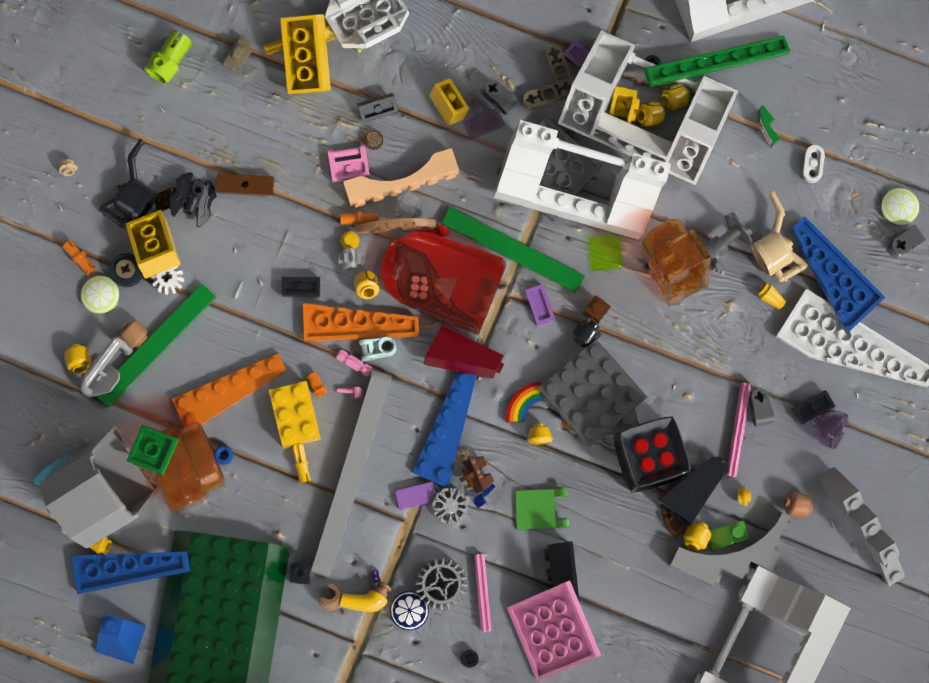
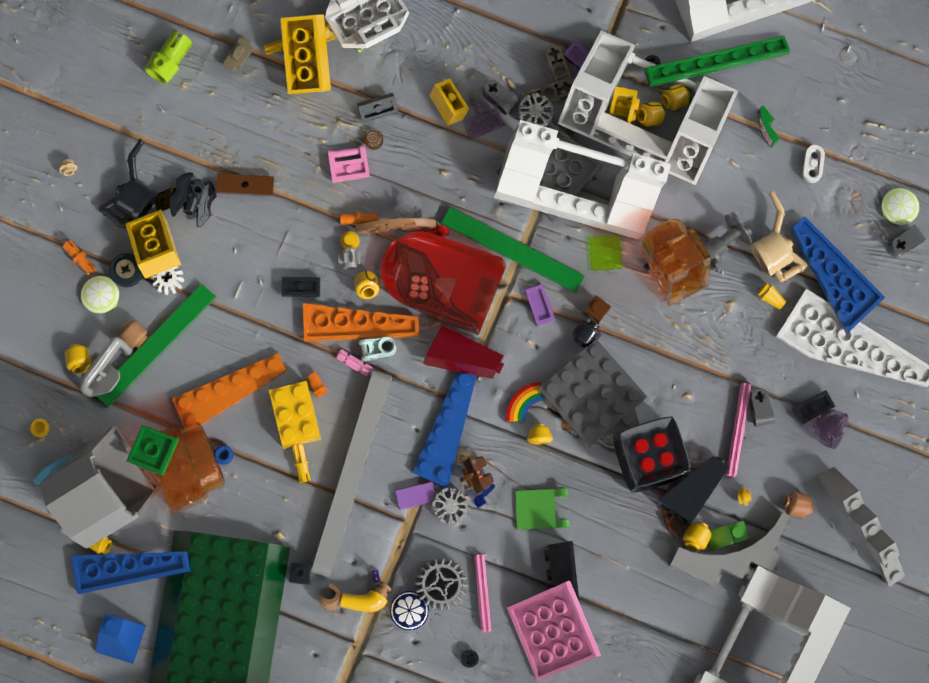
(39, 428): none -> yellow plate
(358, 393): bright pink hand -> none
(362, 189): light nougat arch -> none
(536, 110): none -> light grey wheel

